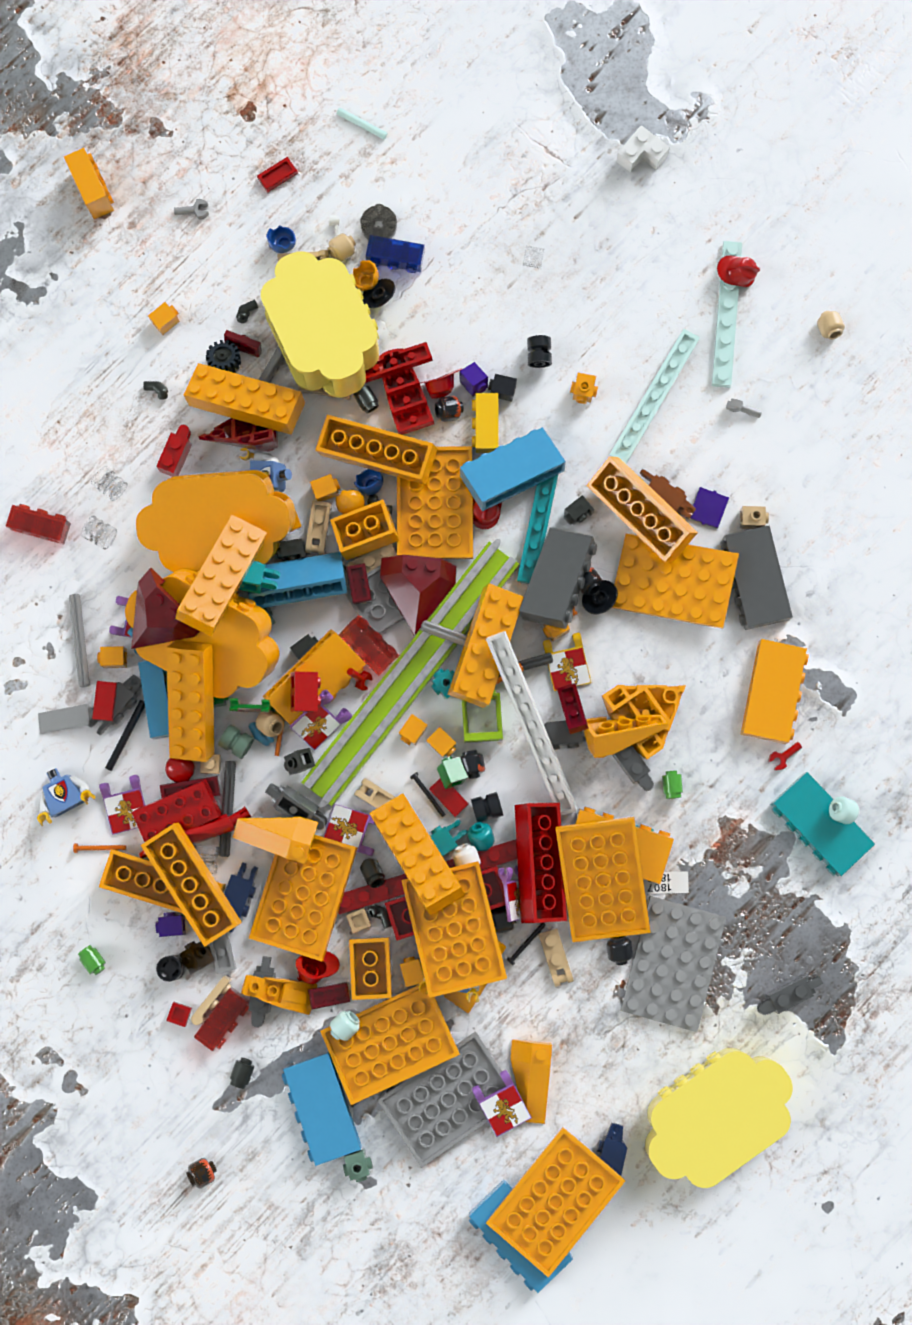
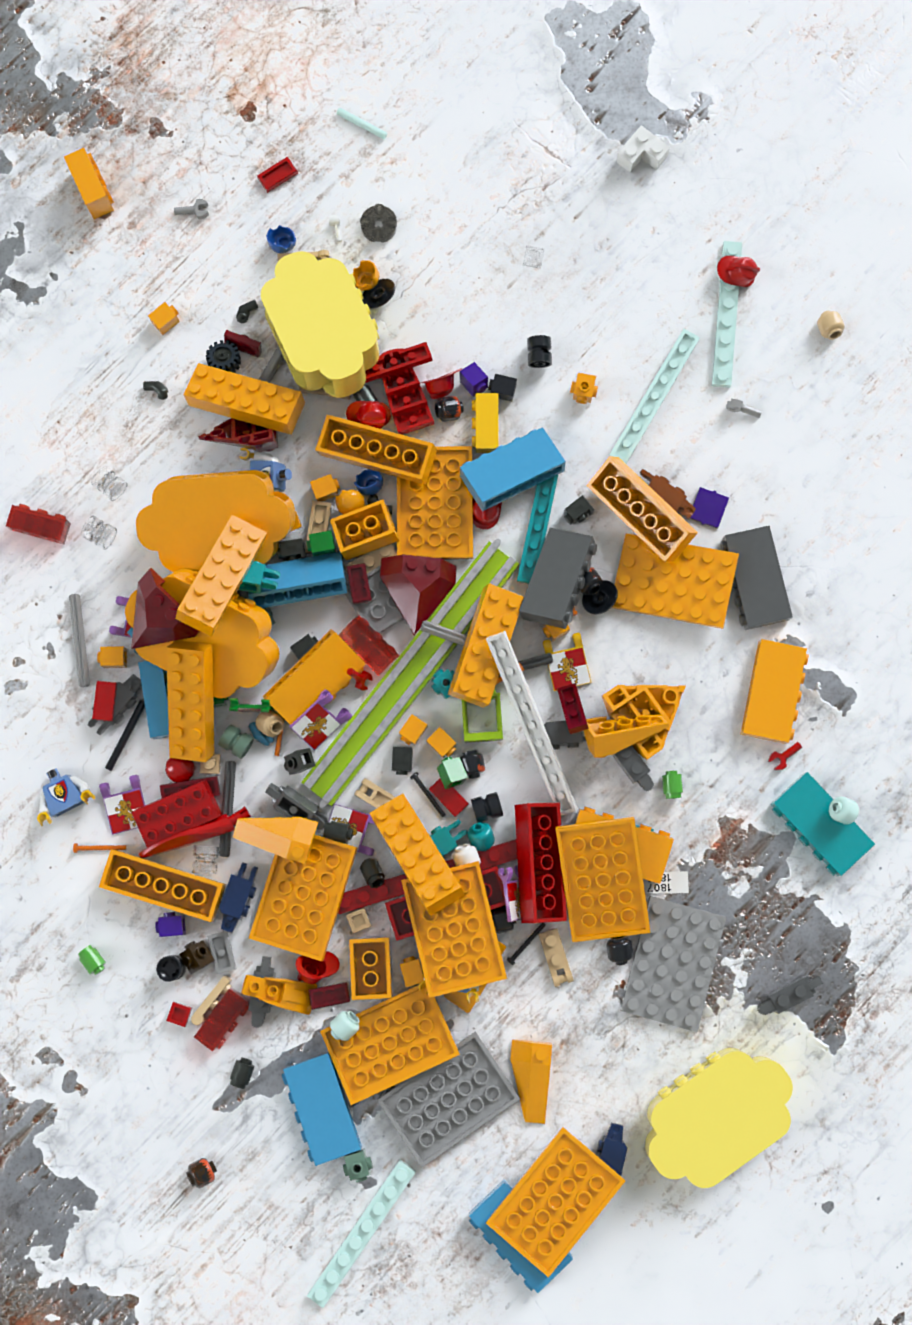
(63, 718): light grey sticker -> none
(175, 452): red brick -> none
(191, 884): light orange brick -> none
(305, 691): red brick -> none
(321, 543): none -> green brick
(338, 831): none -> pearl dark grey brick
(341, 247): tan head -> none
(361, 1233): none -> light aqua plate
(369, 413): none -> red piece
(380, 913): pearl dark grey arm -> none
(395, 253): clear blue brick -> none
(402, 760): none -> pearl dark grey brick
(504, 1107): flag -> none
(753, 517): tan brick -> none

